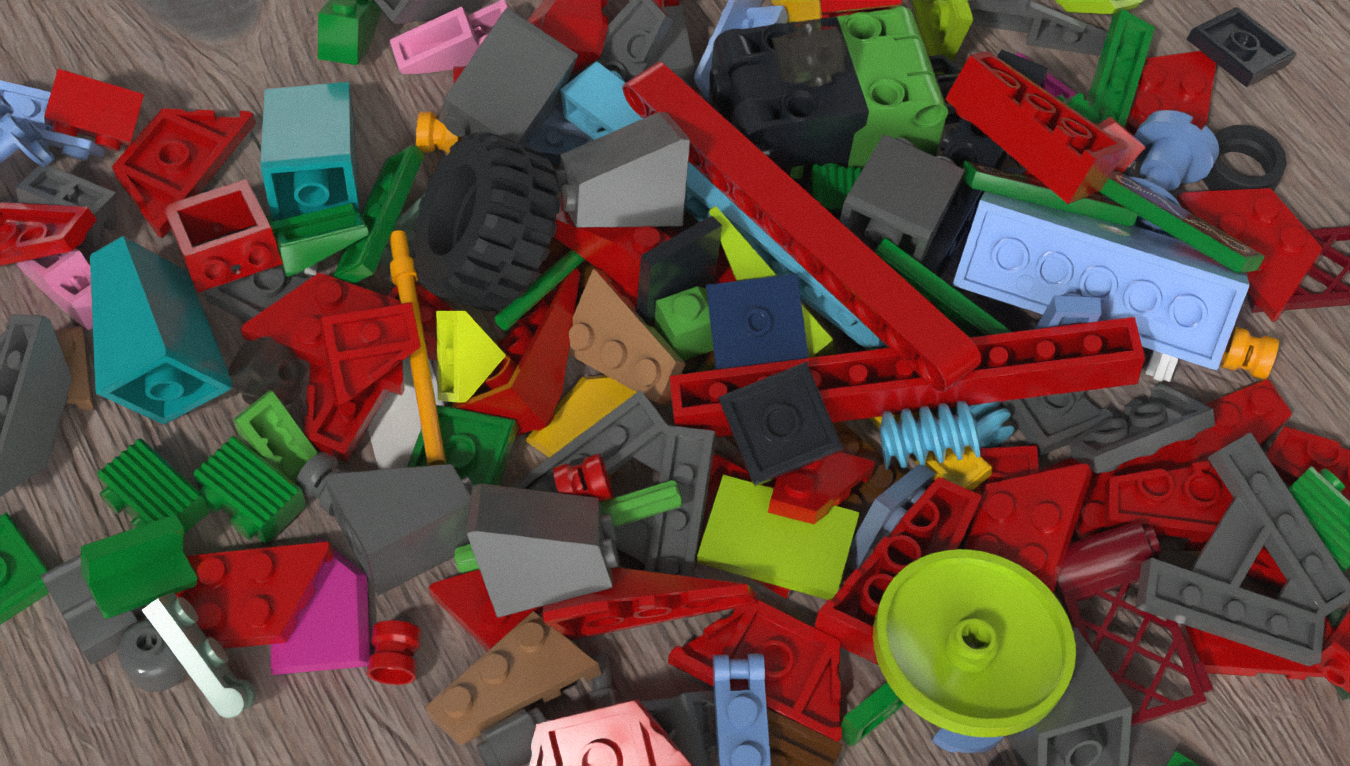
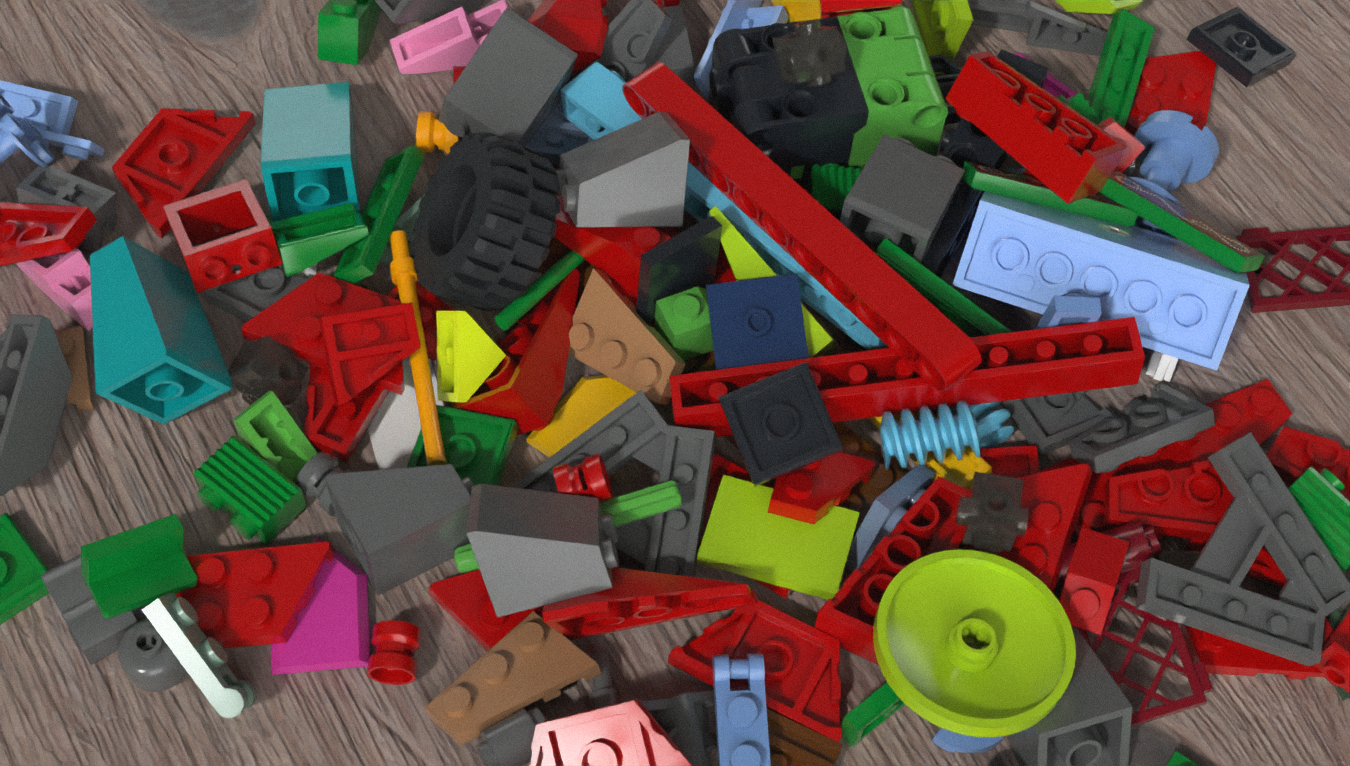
(93, 110): red piece -> none
(149, 488): green brick -> none
(992, 513): none -> clear smoke brick
(1092, 579): none -> red slope
(1251, 142): black tyre -> none
(1255, 359): light orange wheel -> none
(1268, 227): red wing -> none

